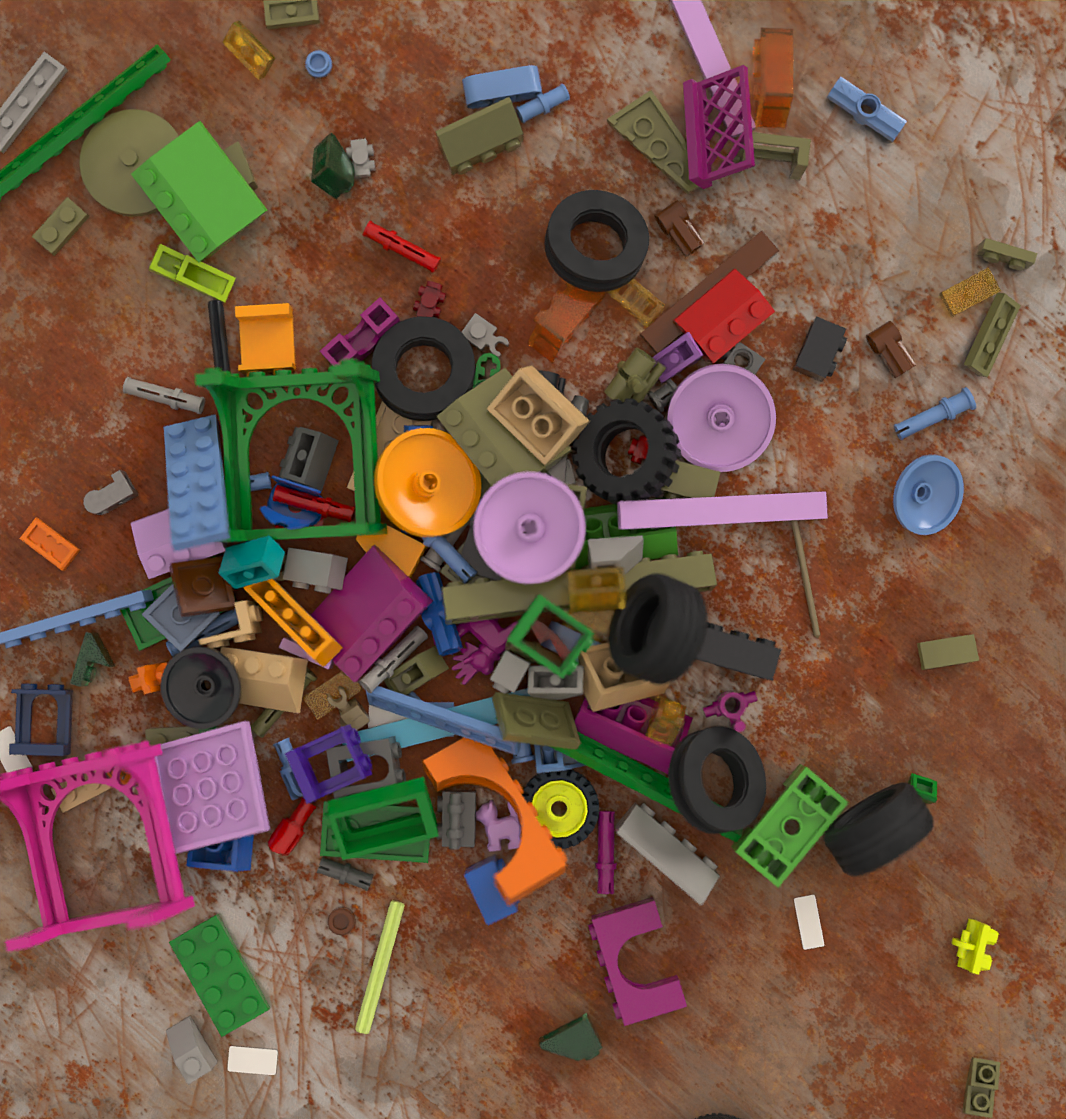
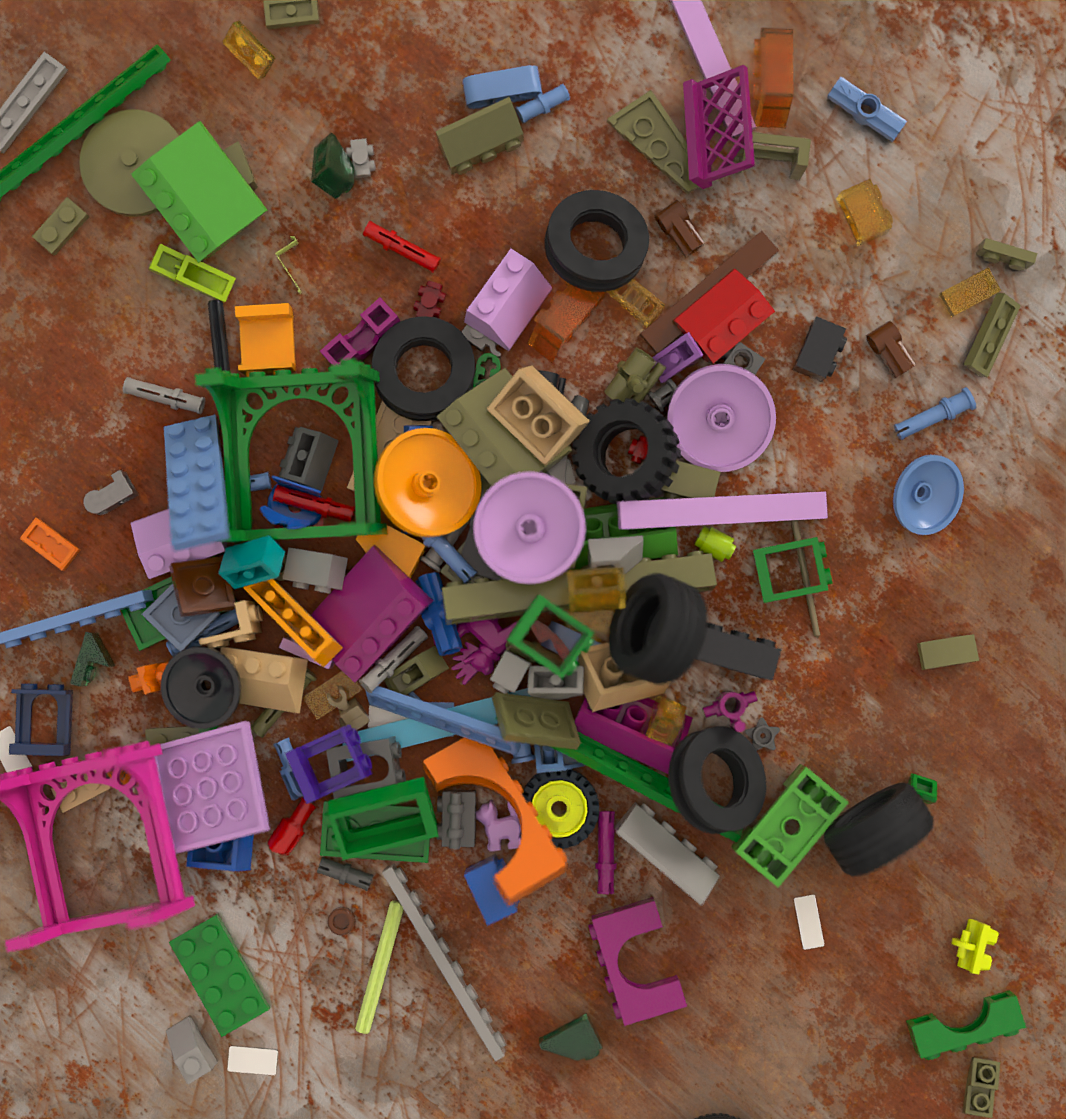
(284, 250): none -> yellowish green piece
(318, 64): medium blue plate -> none
(451, 970): none -> light grey plate
(508, 300): none -> lavender slope
(715, 542): none -> lime brick
(764, 576): none -> green window
(768, 740): none -> dark grey plate
(865, 211): none -> clear yellow brick
(998, 1017): none -> green arch

